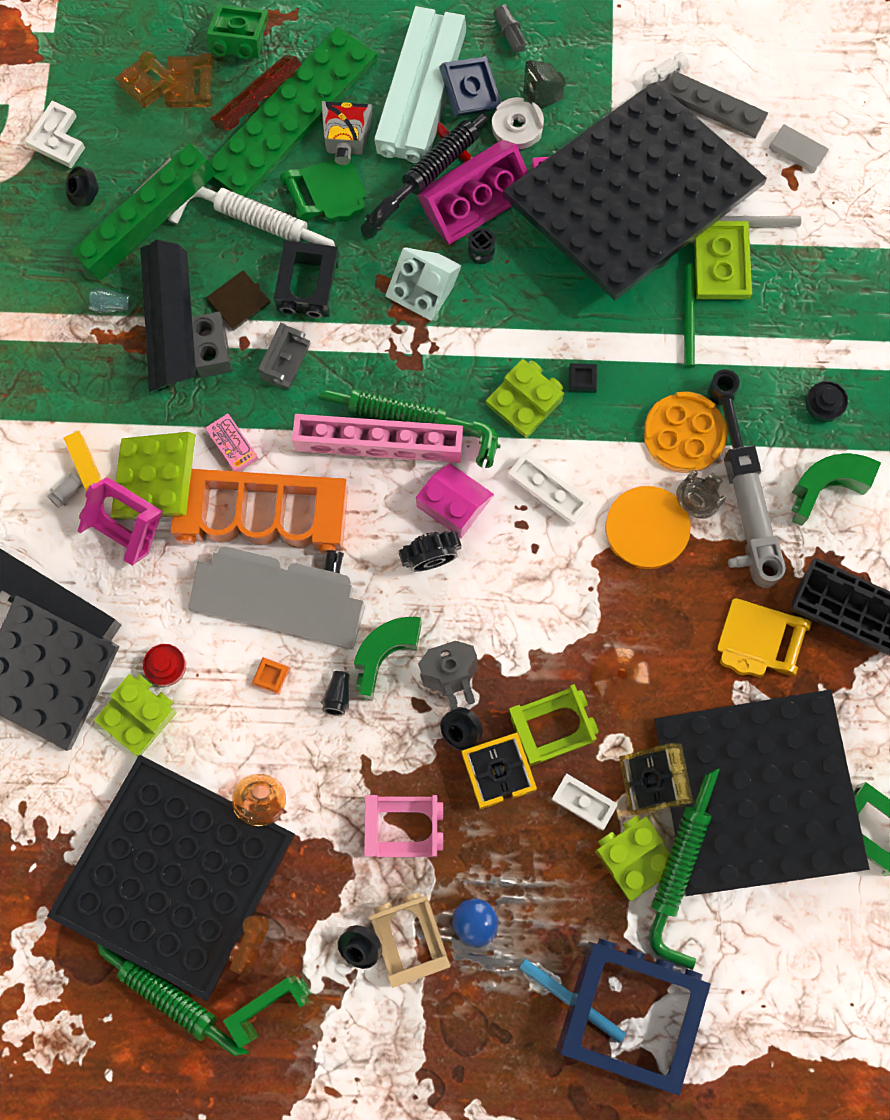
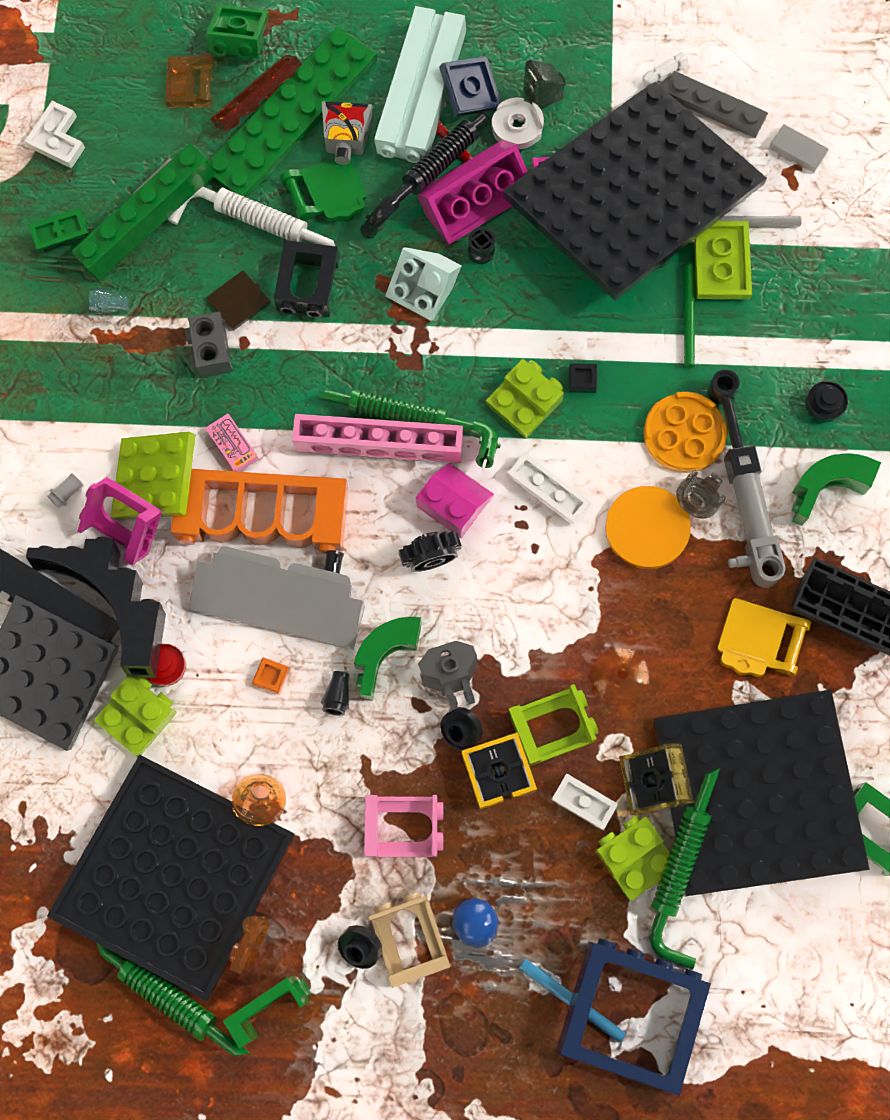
(59, 229): none -> green hinge
(81, 186): black plate -> none
(82, 459): yellow piece -> none
(97, 566): none -> black arch
(140, 85): clear orange plate -> none
(167, 315): black piece -> none
(284, 356): dark grey hinge -> none
(510, 28): dark grey axle -> none

